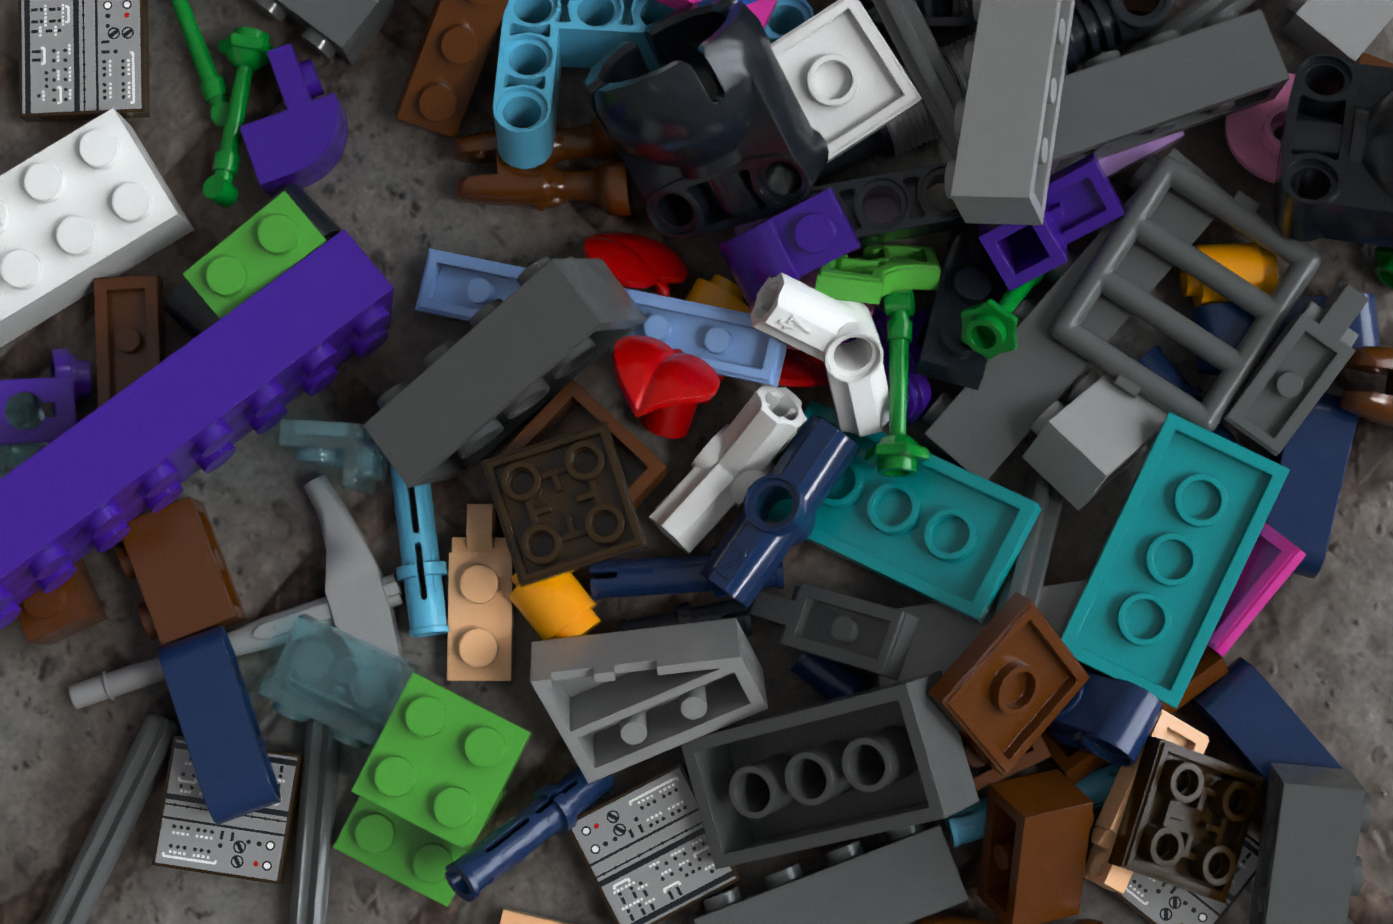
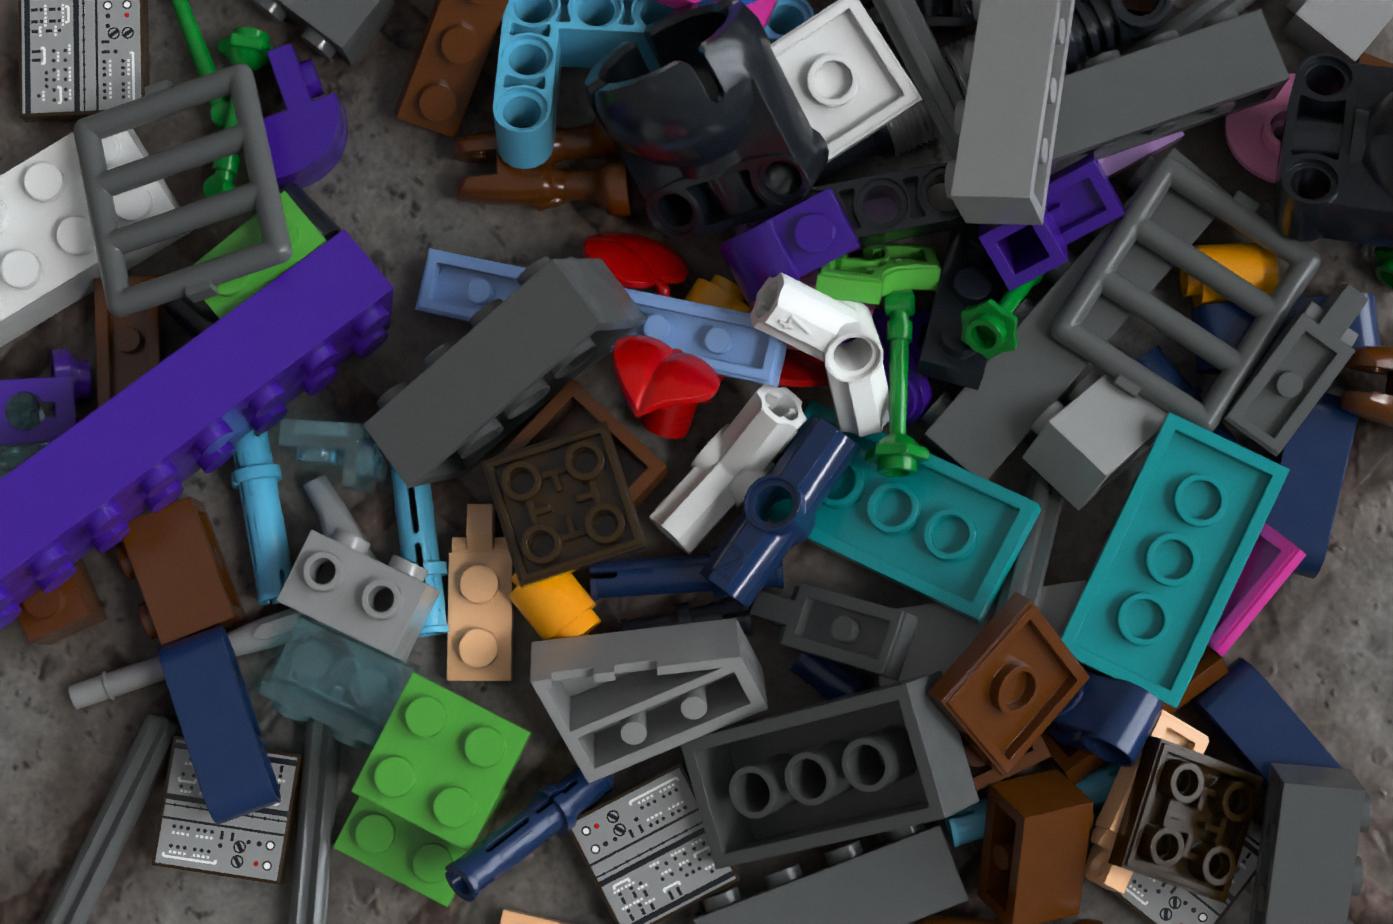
(262, 192): none -> dark grey bar
(263, 517): none -> medium azure pin
(359, 594): none -> light grey brick

